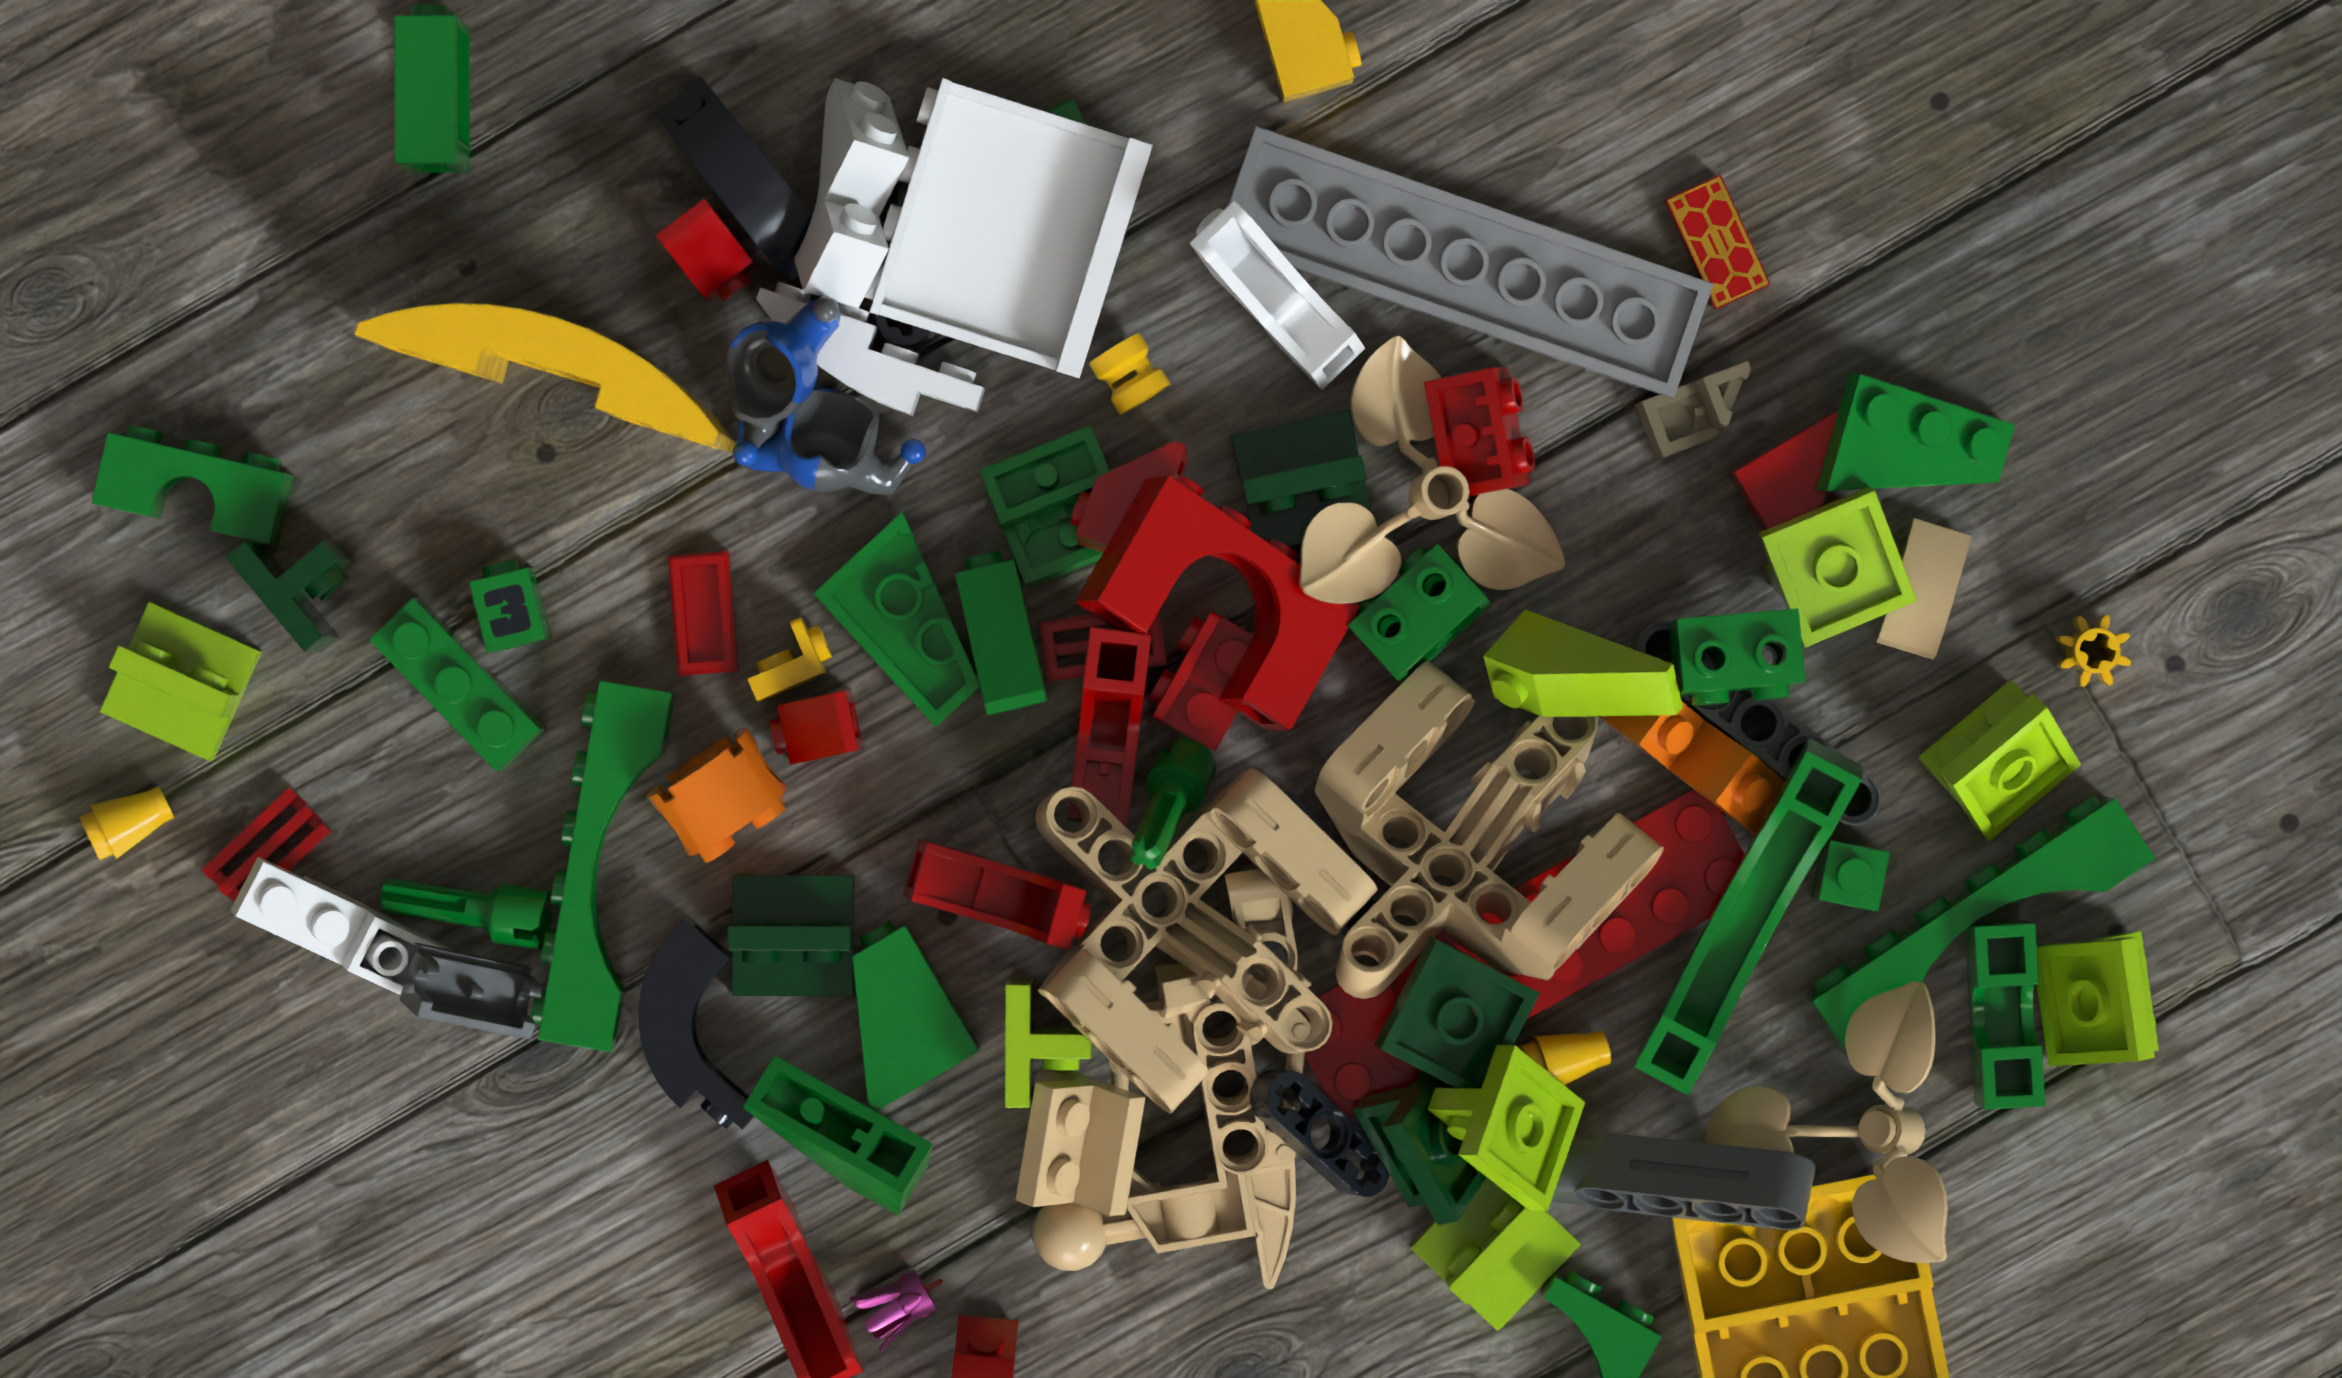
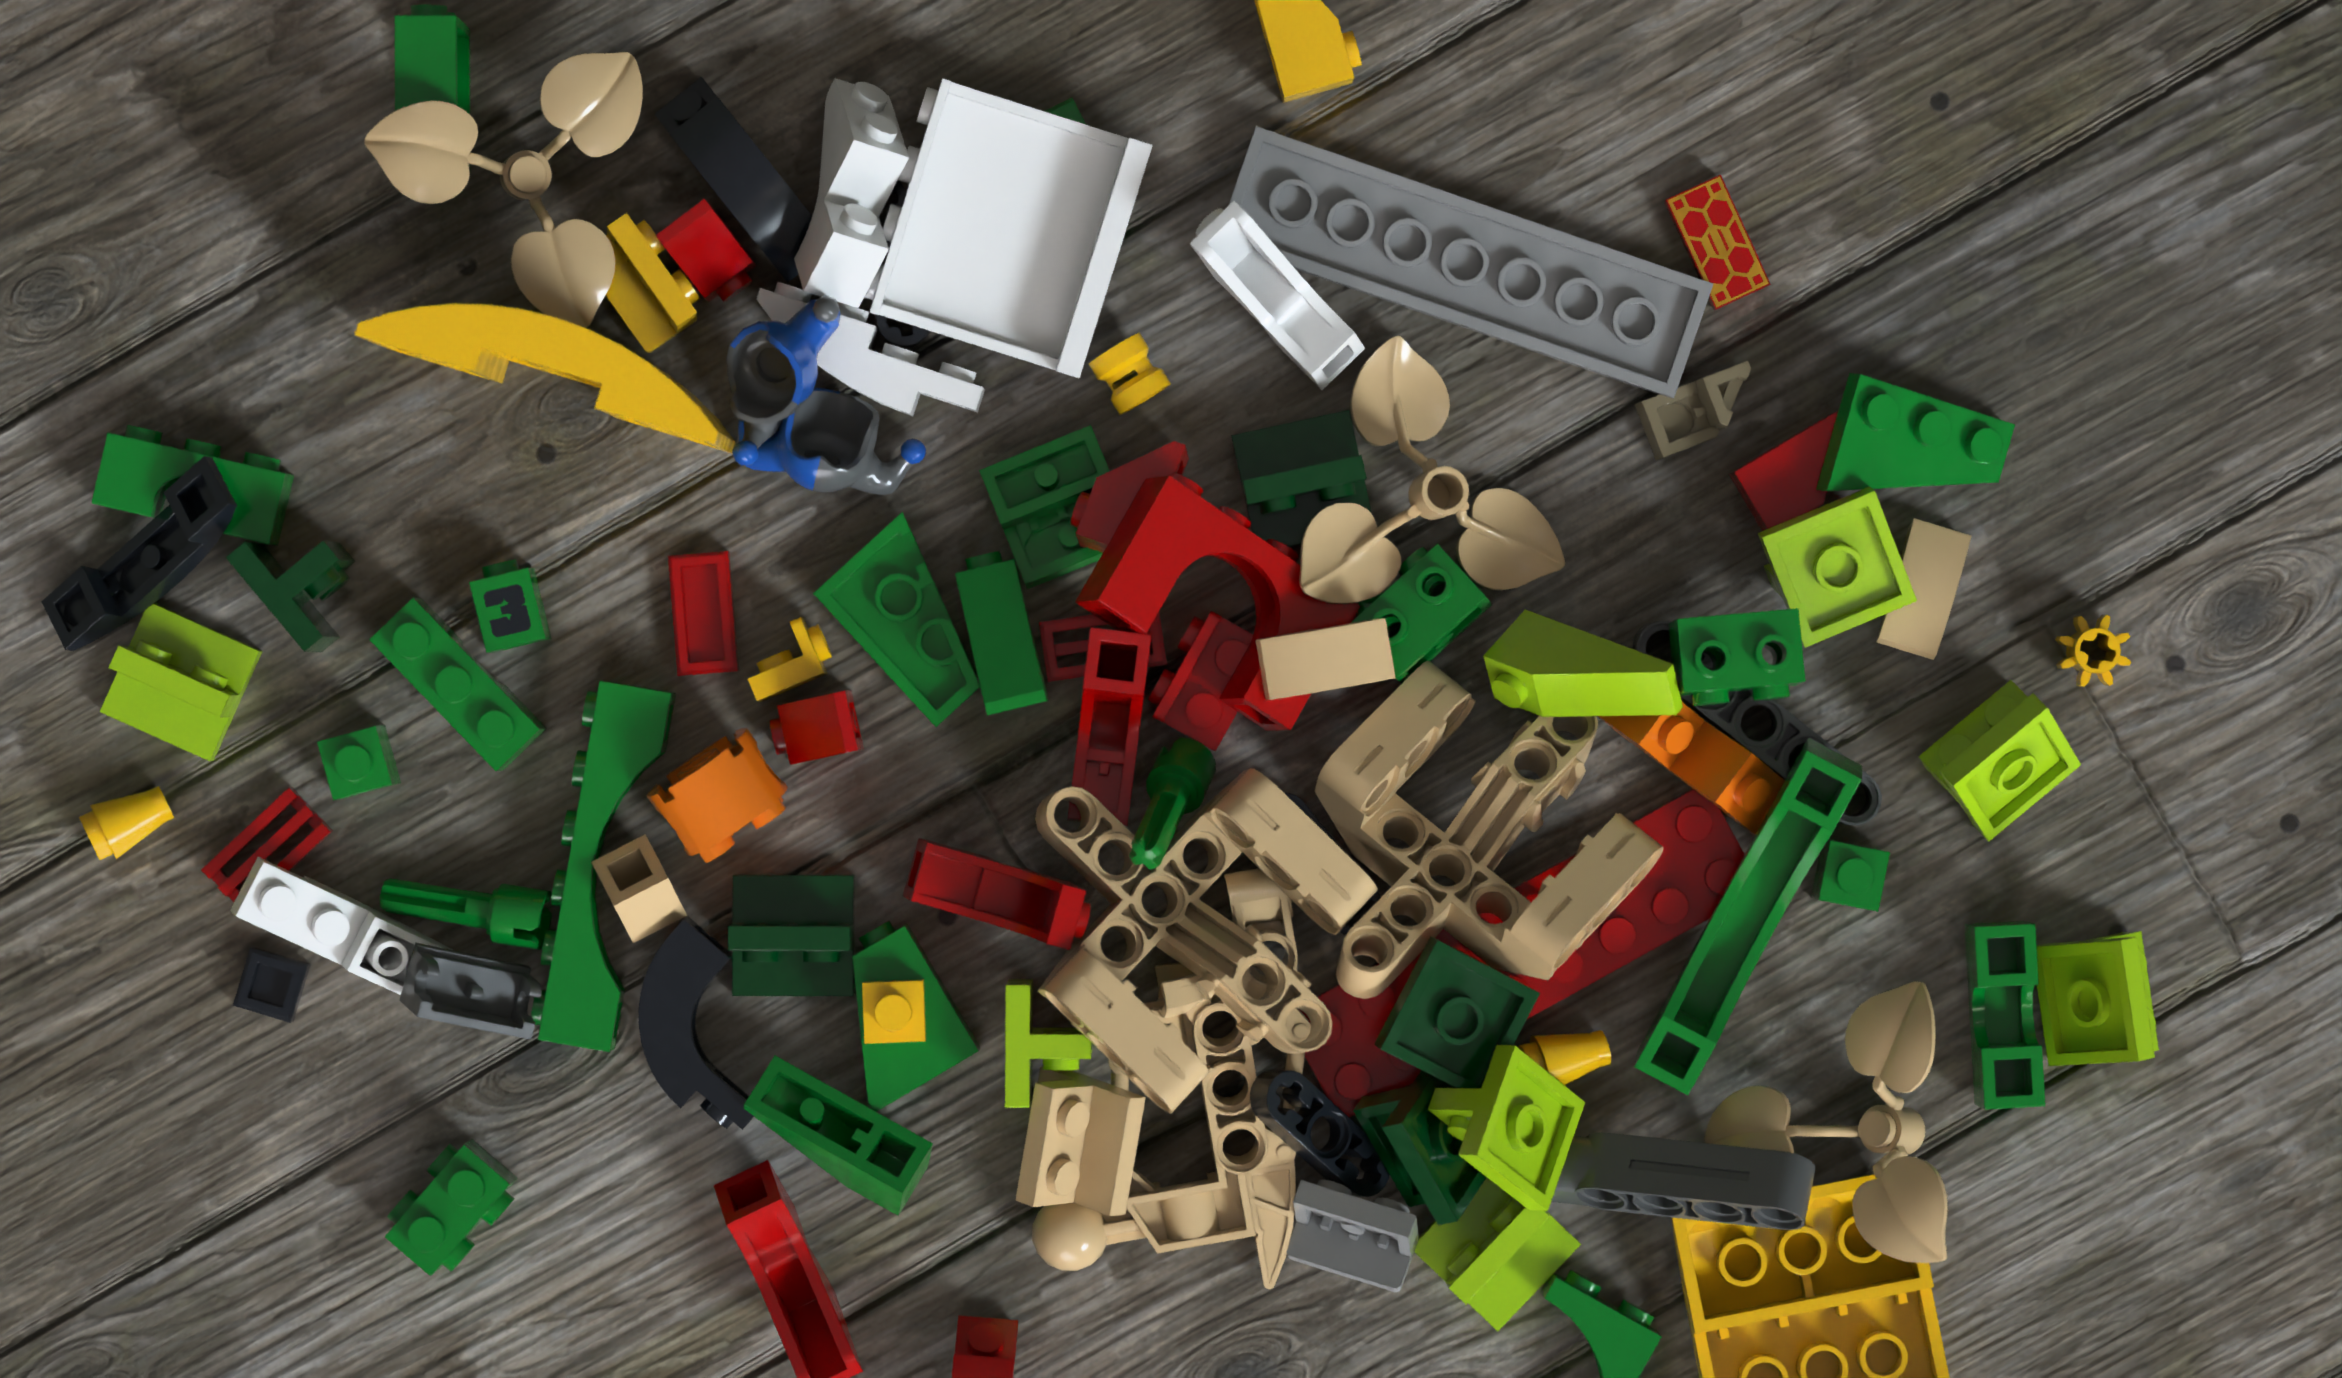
(149, 564): none -> black slope
(271, 984): none -> black tile
(358, 762): none -> green brick
(464, 1191): none -> green brick
(588, 98): none -> tan plant
(639, 888): none -> tan brick
(642, 289): none -> yellow bracket
(894, 1011): none -> yellow plate
(908, 1302): flat silver piece -> none
(1325, 659): none -> tan slope
(1353, 1234): none -> light grey bracket
(1480, 429): red bracket -> none
(2086, 853): green arch -> none

